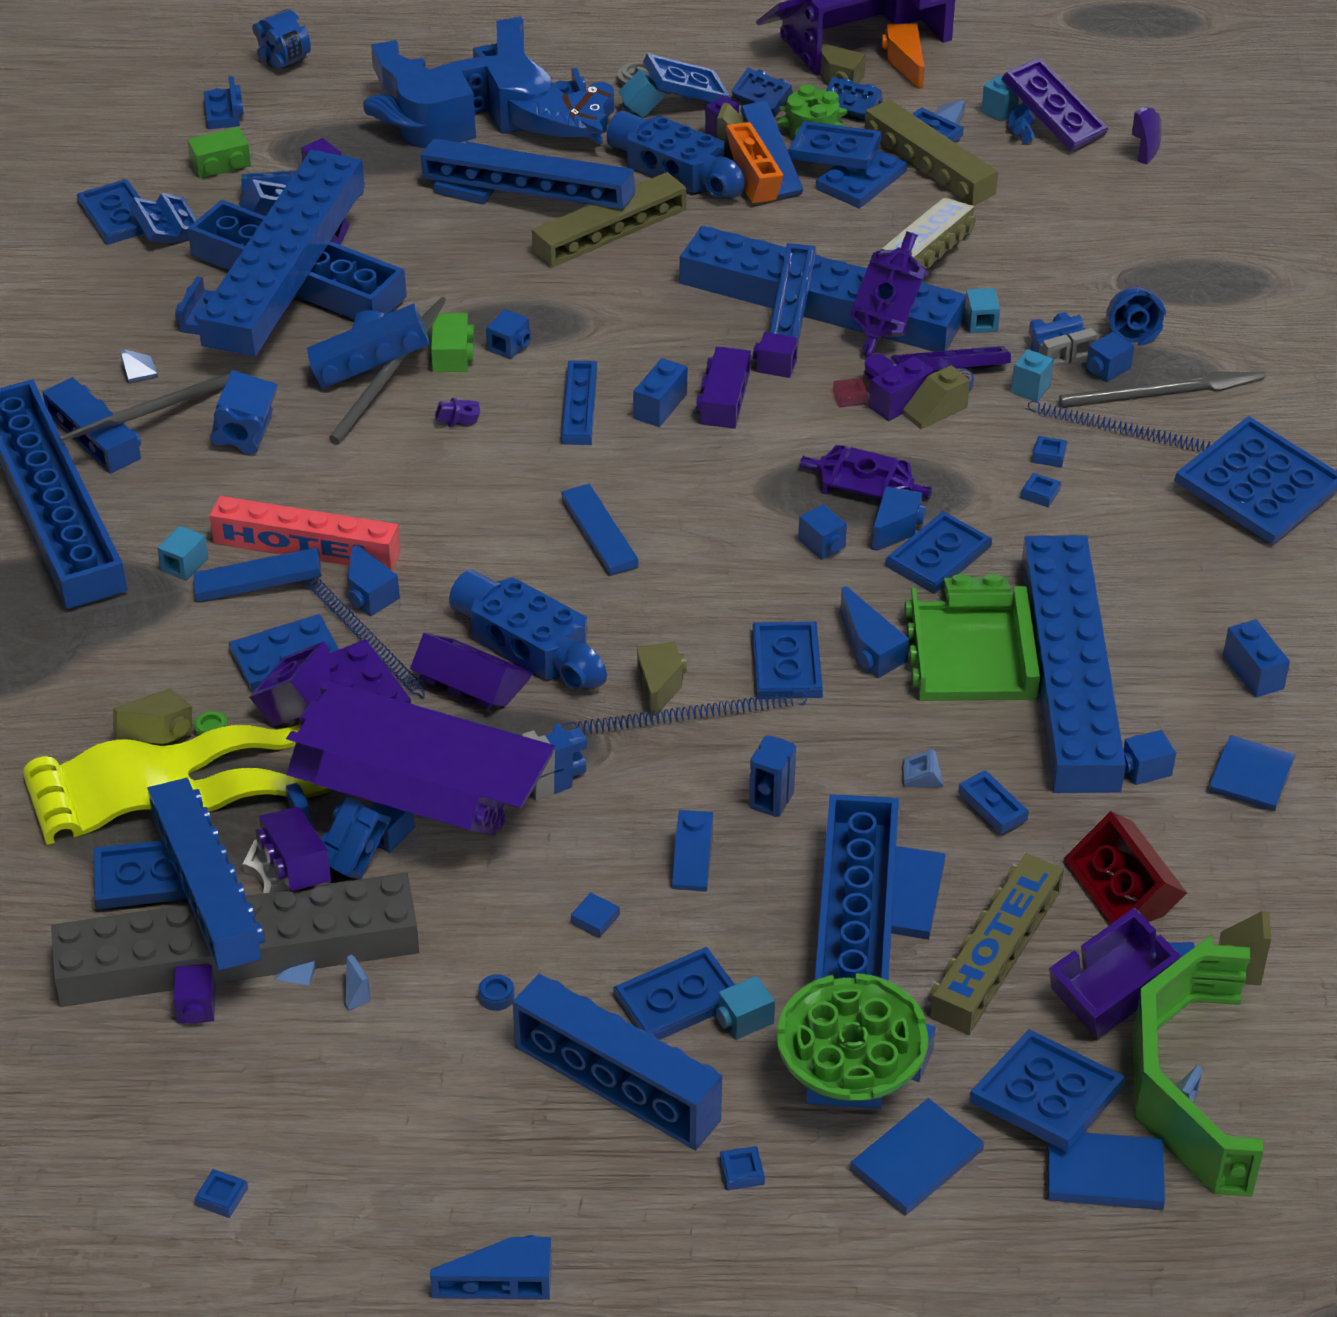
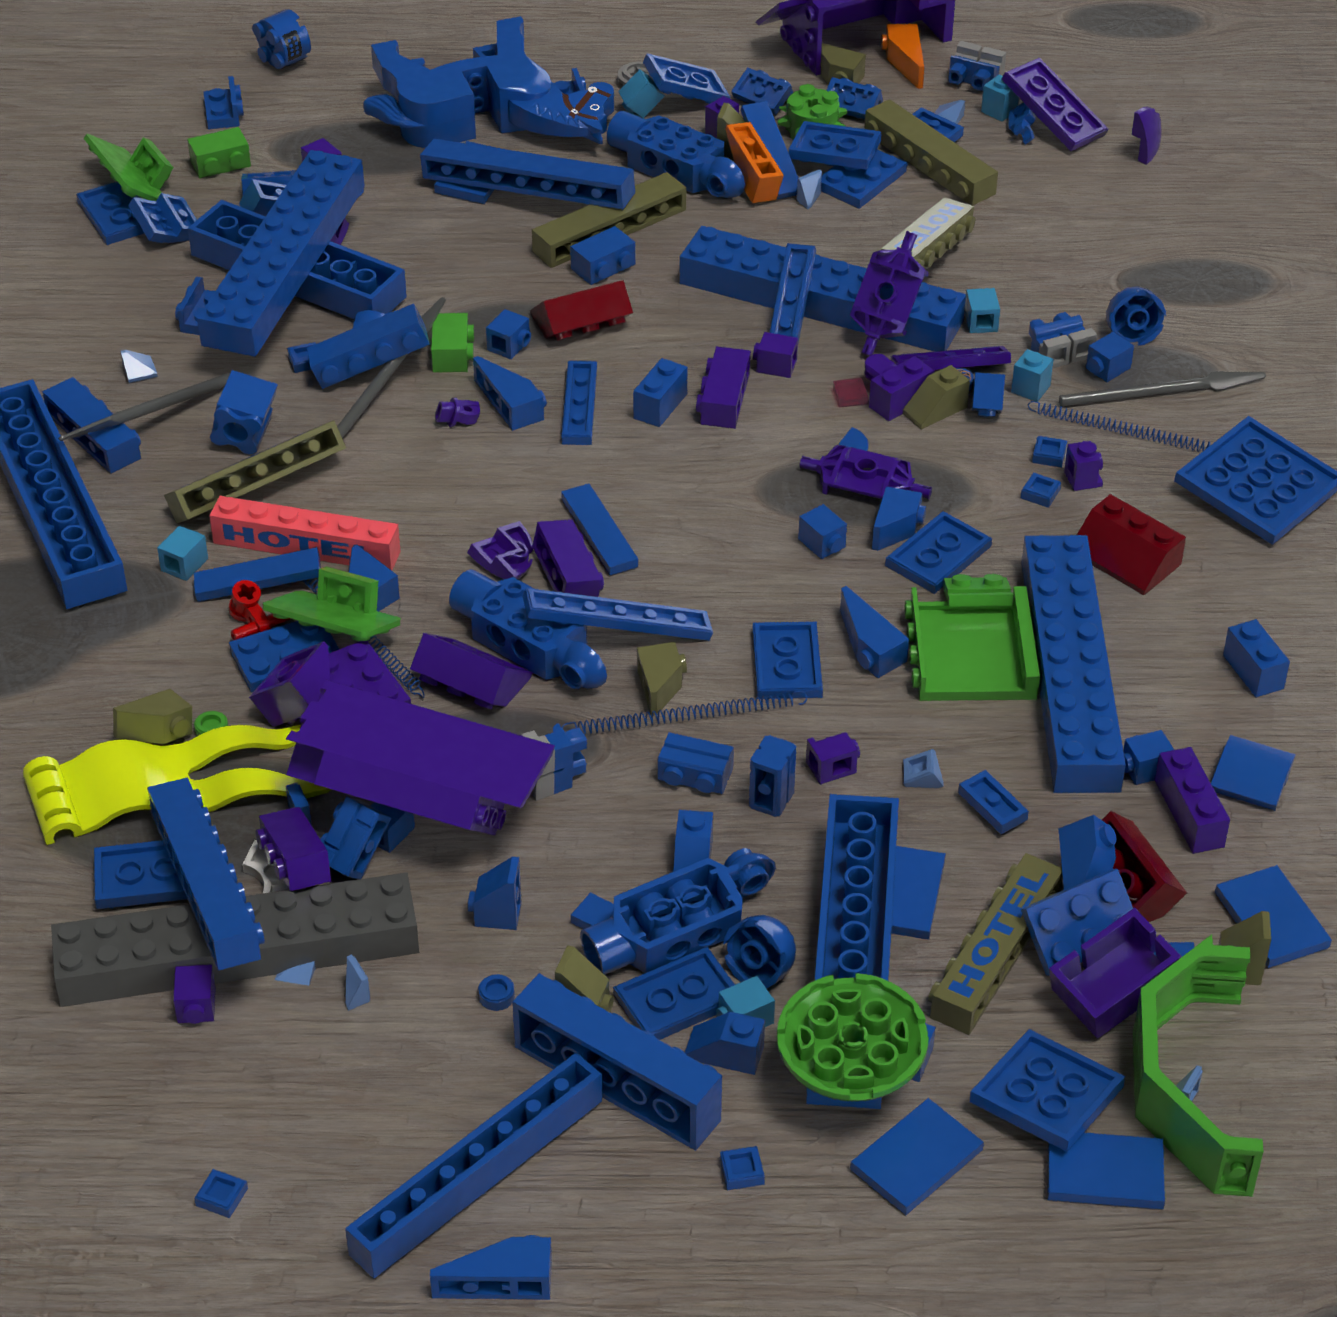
(137, 173): none -> bright green bracket
(245, 608): none -> red piece
(255, 471): none -> olive brick
(299, 357): none -> blue tile
(343, 605): none -> bright green bracket
(473, 1165): none -> blue brick
(498, 897): none -> blue slope
(505, 552): none -> dark purple brick
(510, 394): none -> blue slope
(566, 558): none -> dark purple brick
(583, 311): none -> dark red slope
(584, 978): none -> olive slope
(602, 255): none -> blue brick
(617, 614): none -> blue tile
(676, 913): none -> blue brick
(695, 763): none -> blue brick
(728, 1042): none -> blue slope
(760, 948): none -> blue cylinder
(809, 188): none -> medium blue slope
(832, 757): none -> dark purple brick
(855, 439): none -> blue tile
(976, 65): none -> hips
(988, 394): none -> blue slope
(1075, 916): none -> blue plate
(1083, 466): none -> dark purple brick
(1086, 850): none -> blue slope
(1131, 544): none -> dark red slope
(1192, 800): none -> dark purple brick
(1292, 924): none -> blue tile

